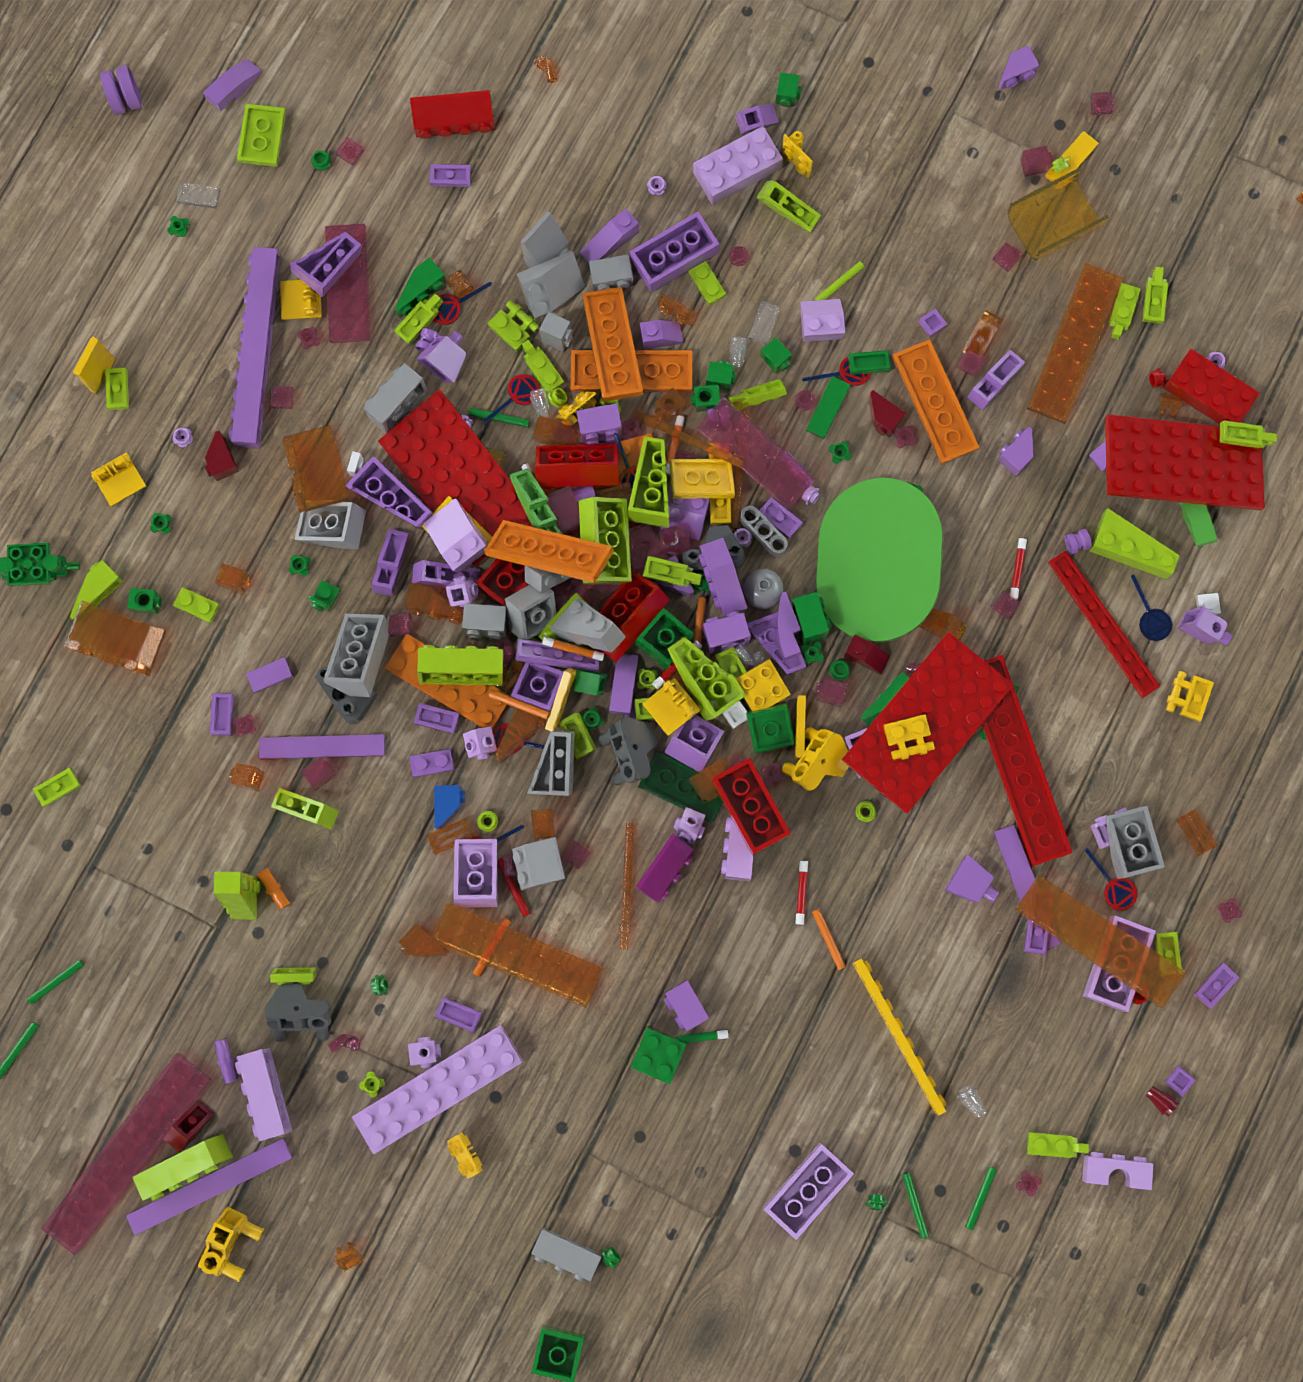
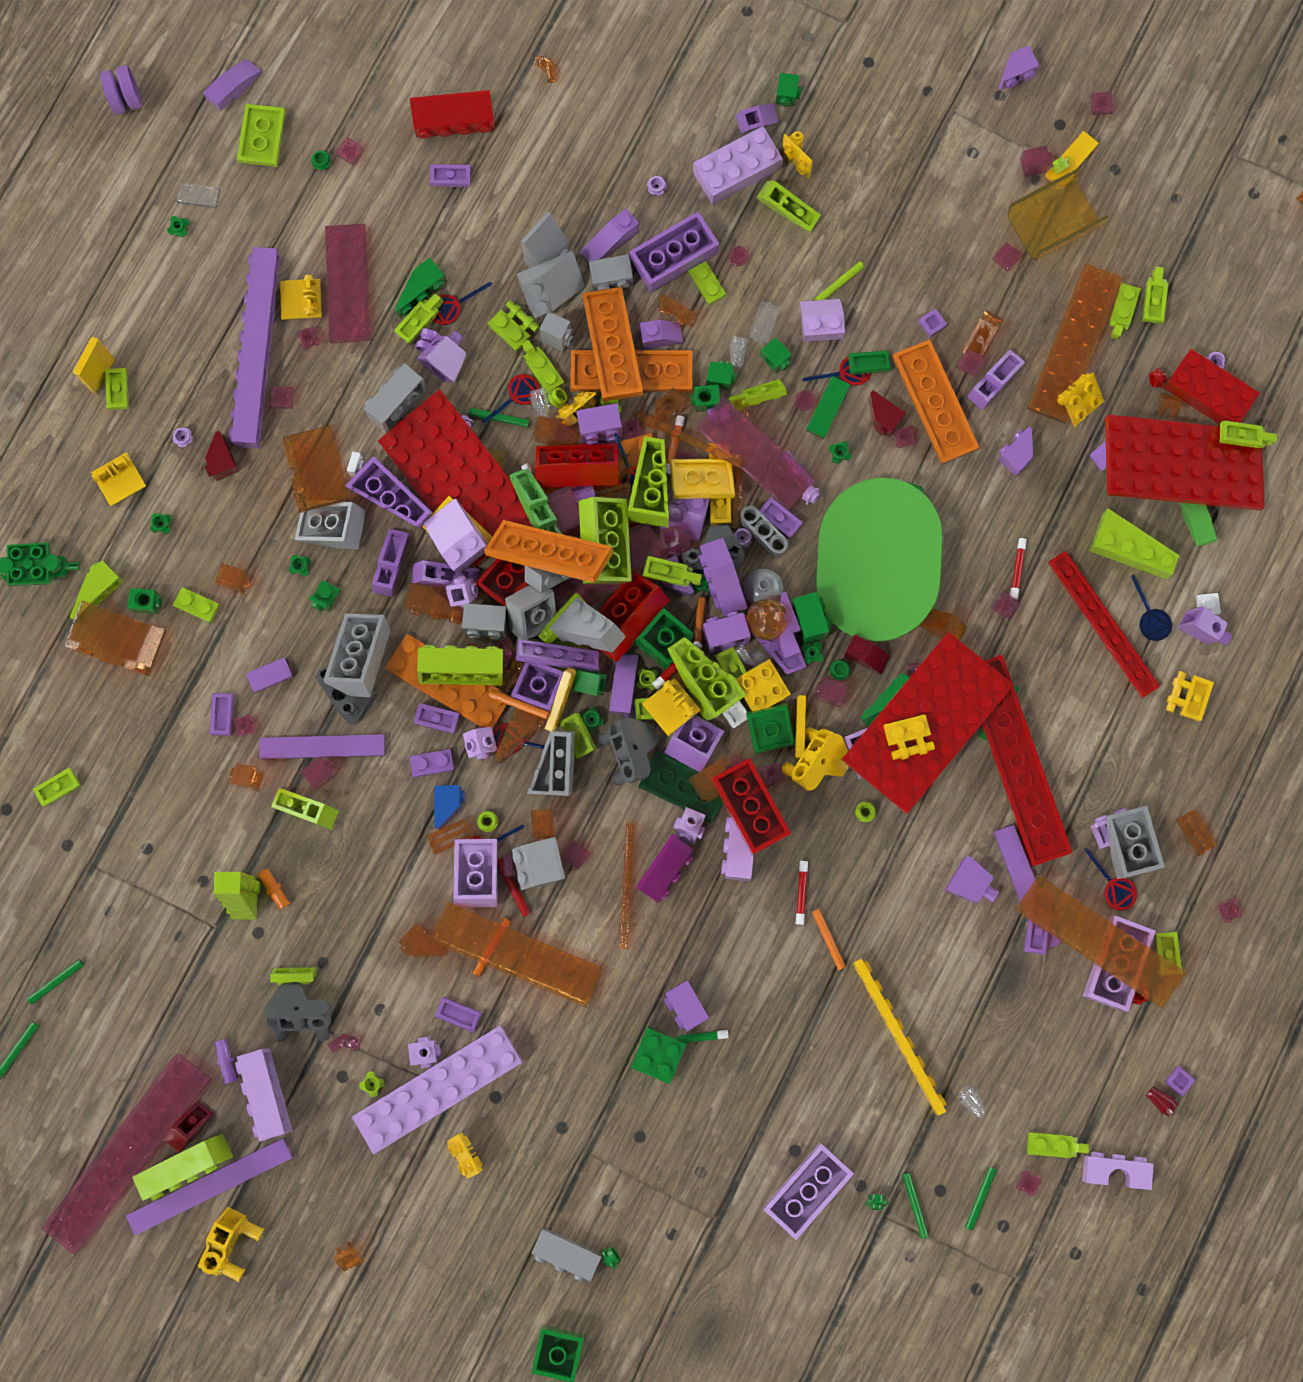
(327, 264): medium lavender wedge -> none
(379, 985): green plate -> none
(399, 624): clear pink plate -> none
(459, 284): clear orange wheel -> none
(572, 648): orange bar -> none
(766, 619): none -> clear orange cylinder
(1075, 542): medium lavender wheel -> none
(1081, 398): none -> yellow hinge
(1216, 985): medium lavender plate -> none

